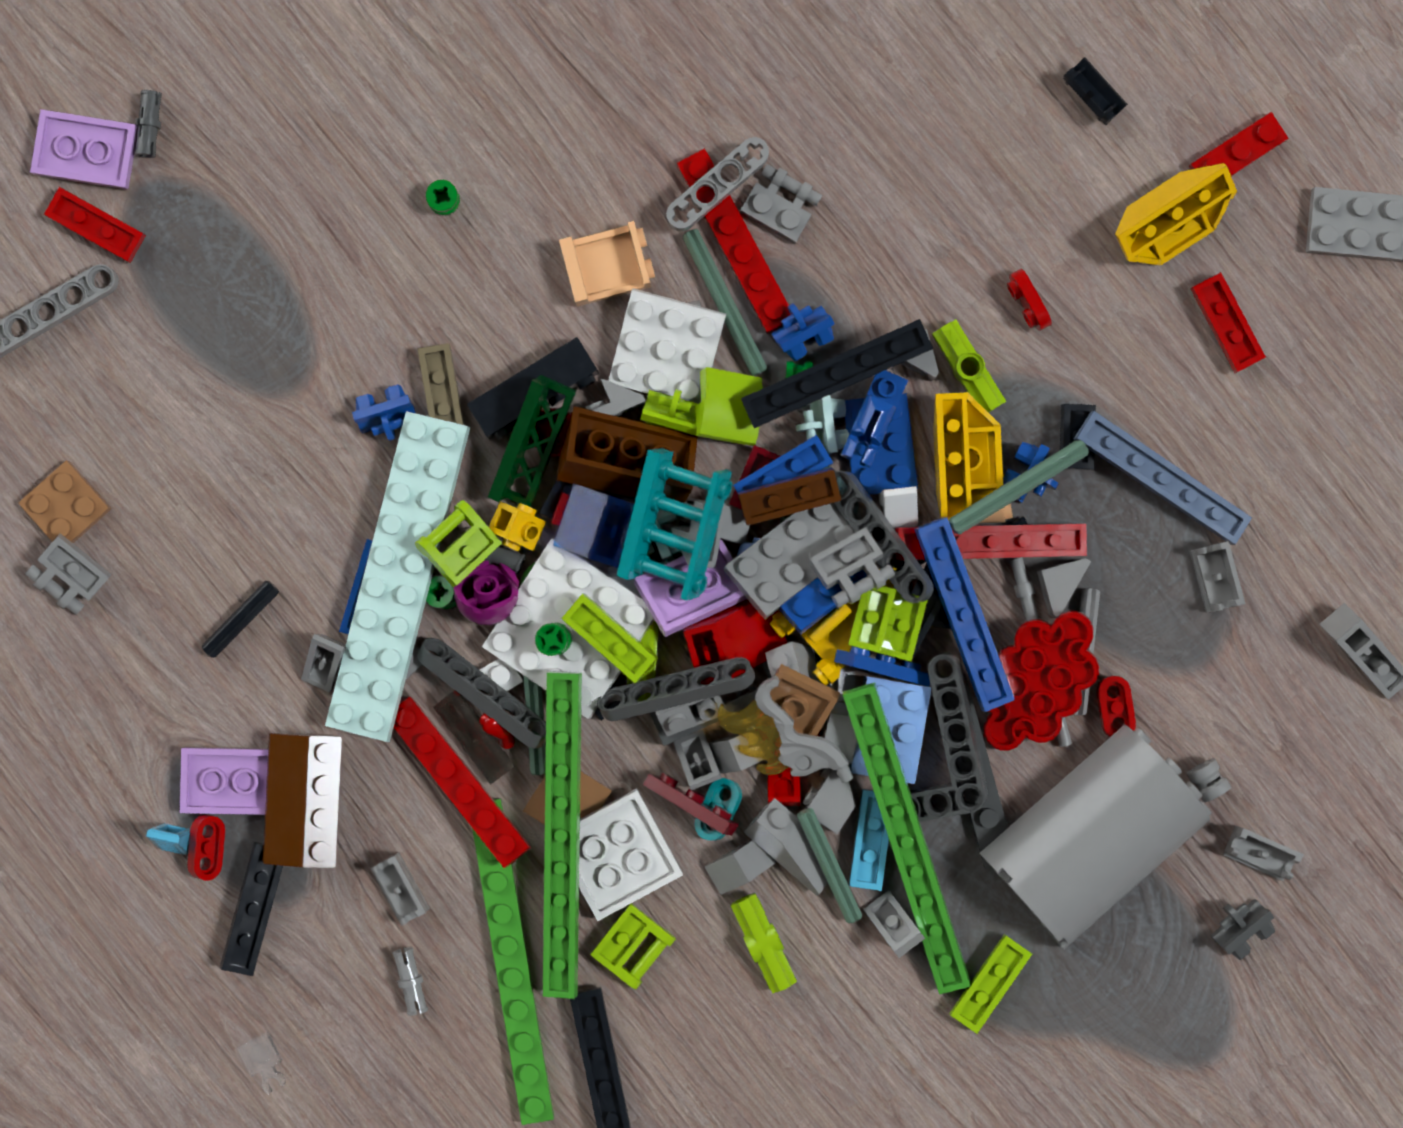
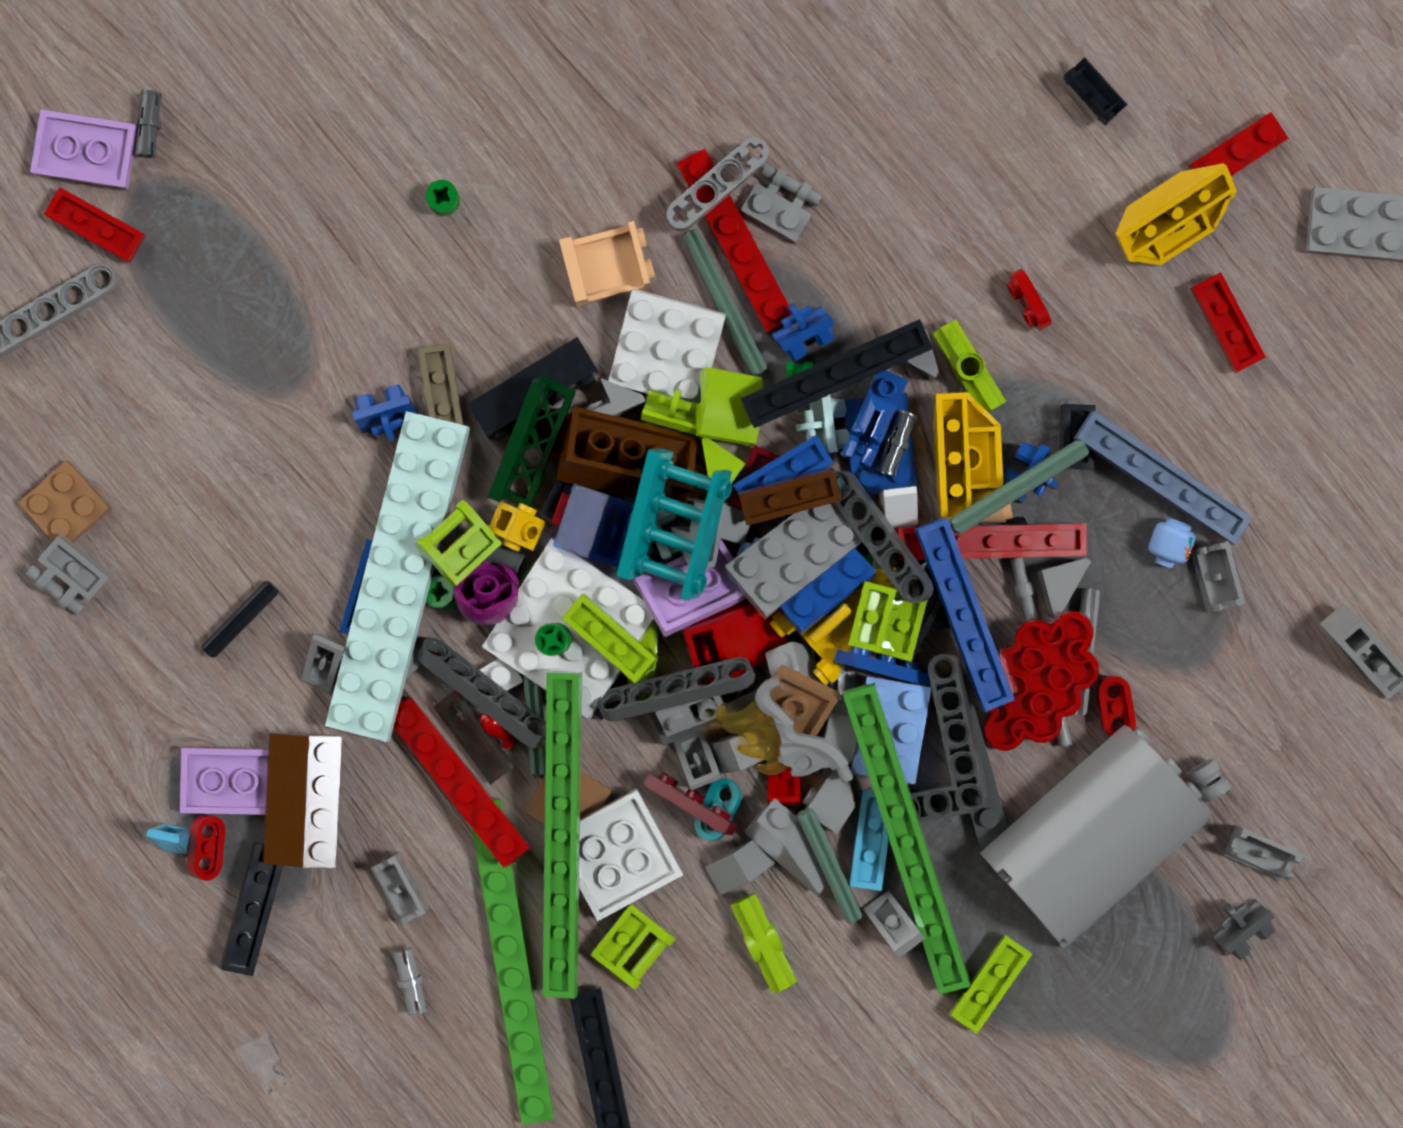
(720, 459): none -> lime slope
(847, 558): light grey plate -> none
(896, 443): none -> dark grey pin
(1171, 542): none -> light blue head

